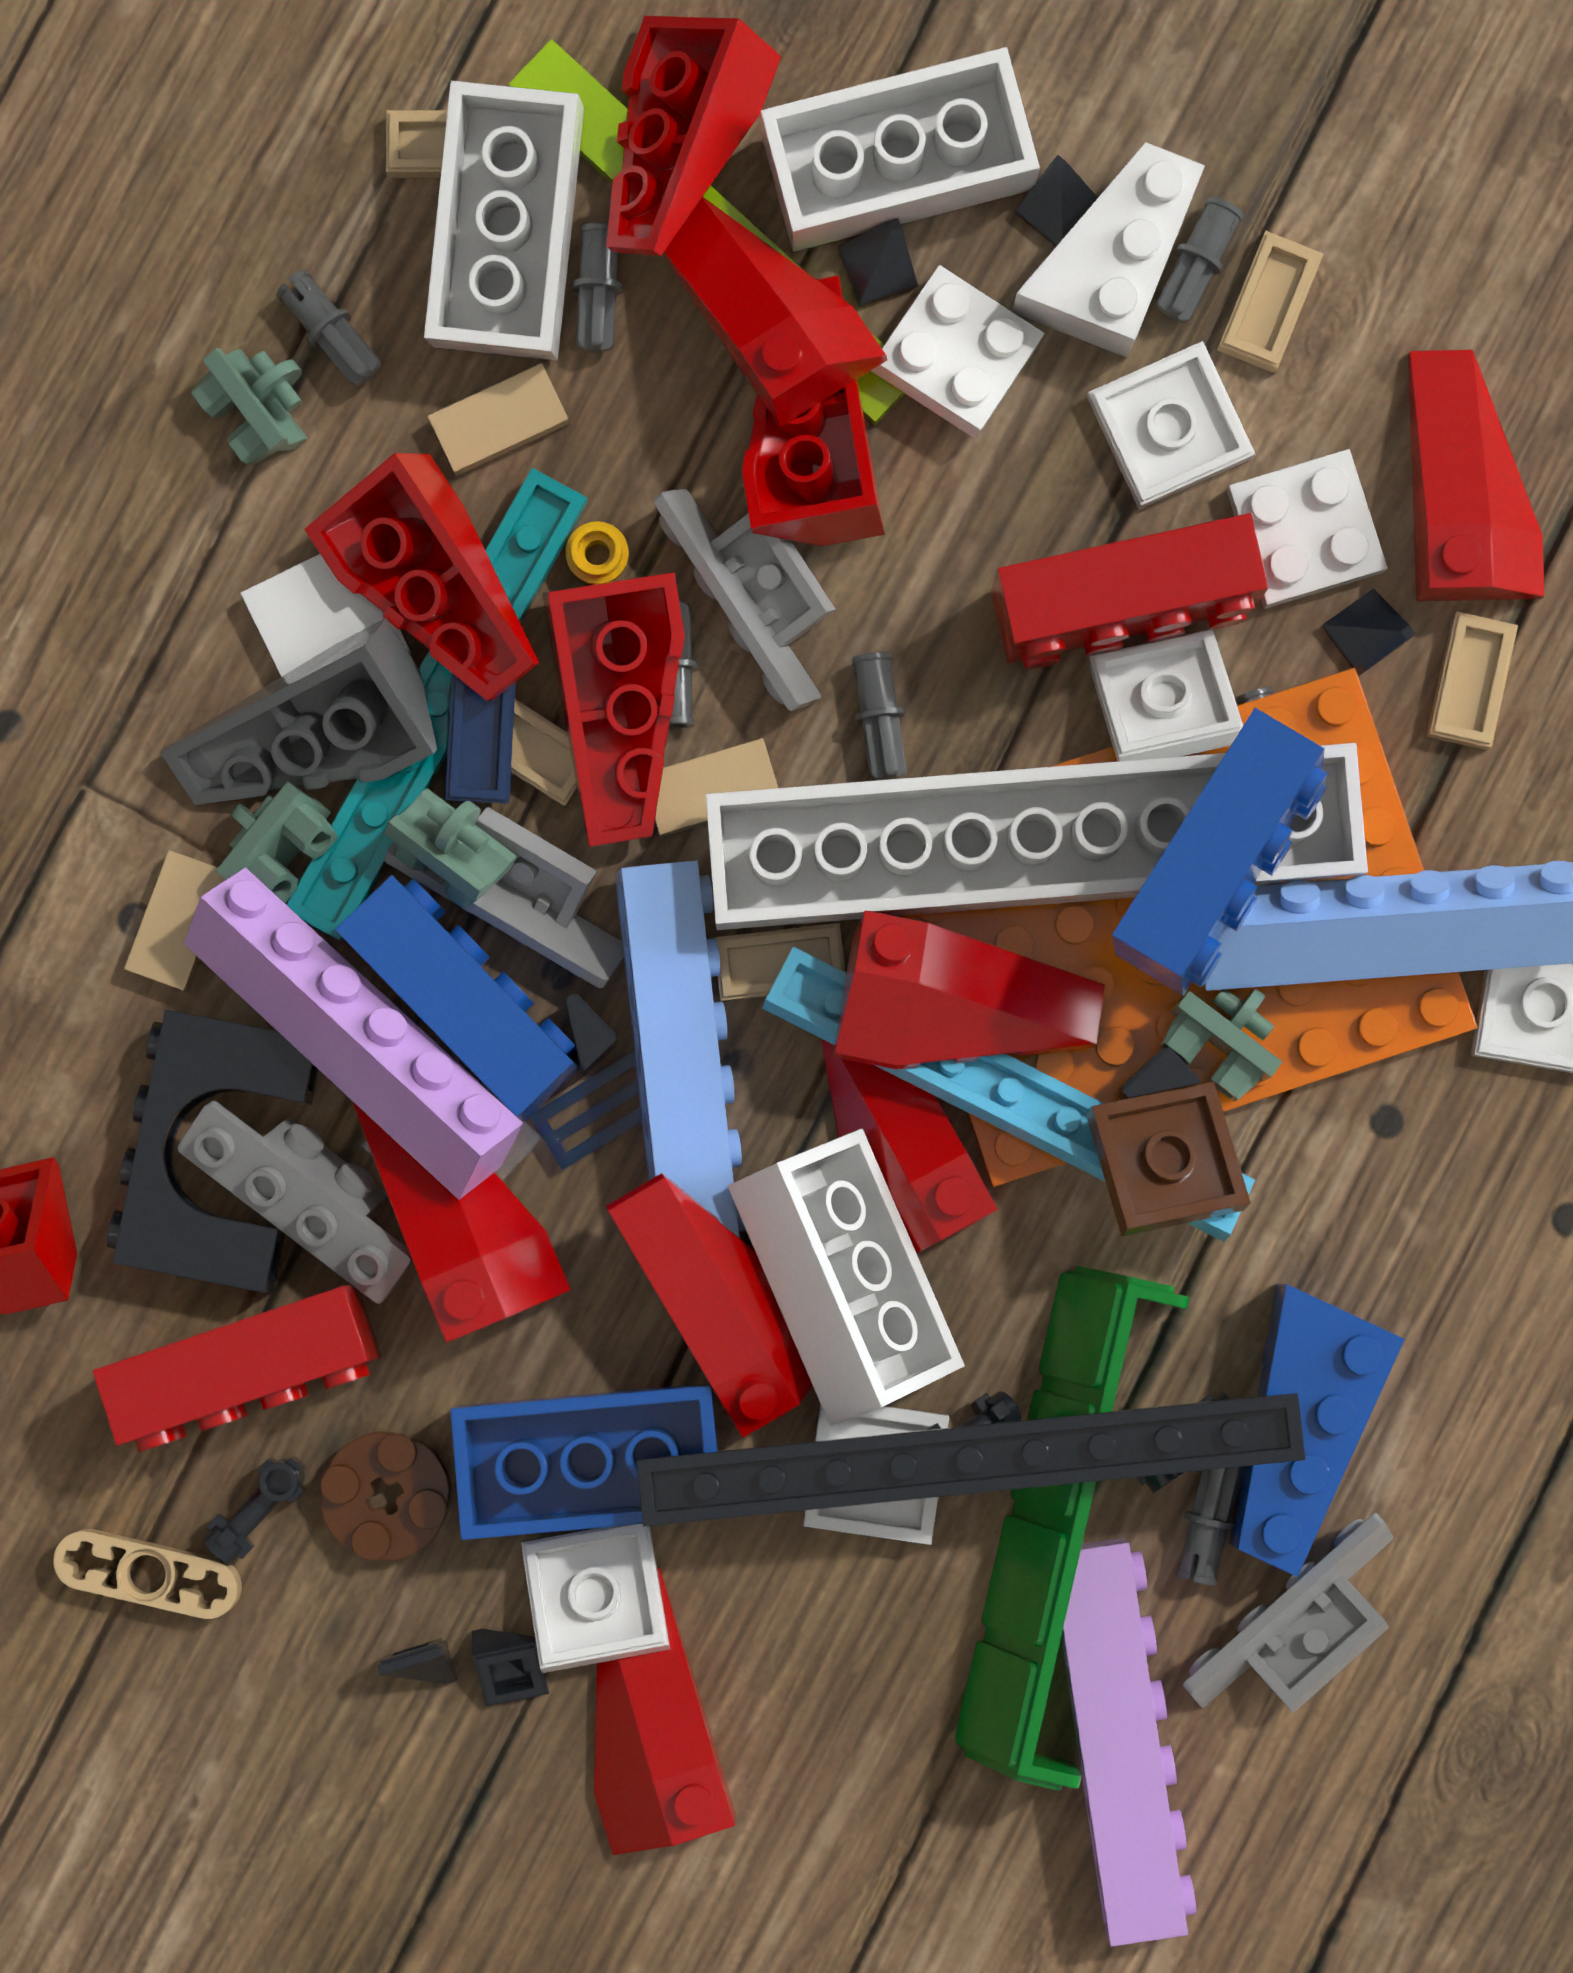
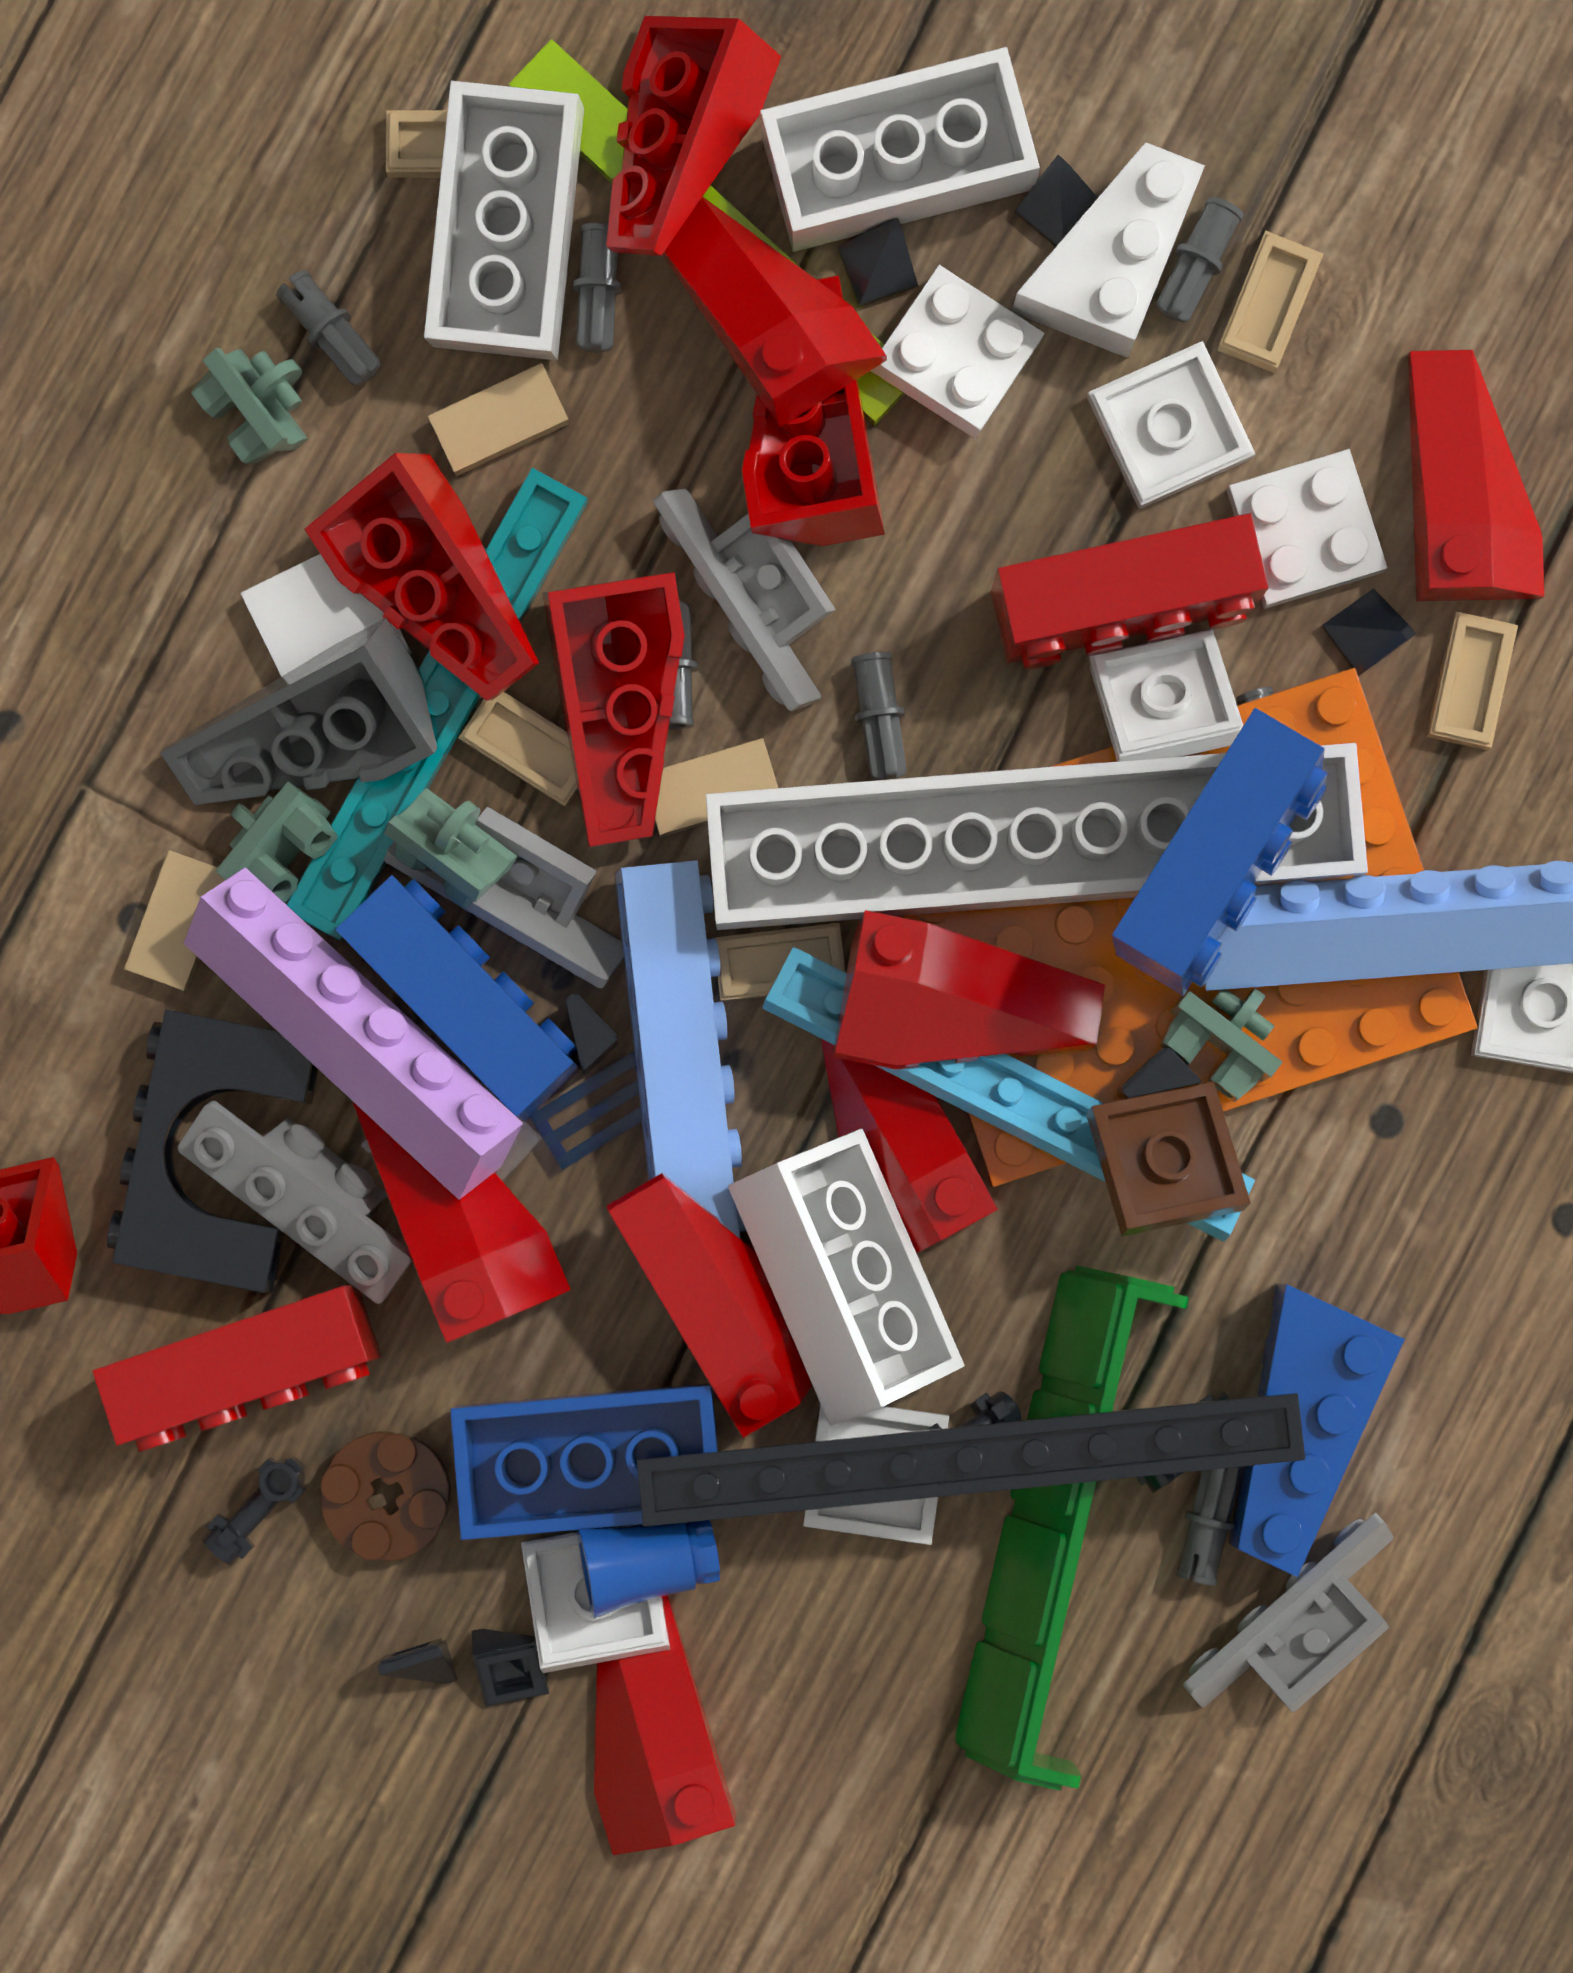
(105, 1547): tan beam -> none
(478, 745): dark blue tile -> none
(592, 534): yellow plate -> none
(645, 1562): none -> blue plant
(1120, 1749): lavender brick -> none

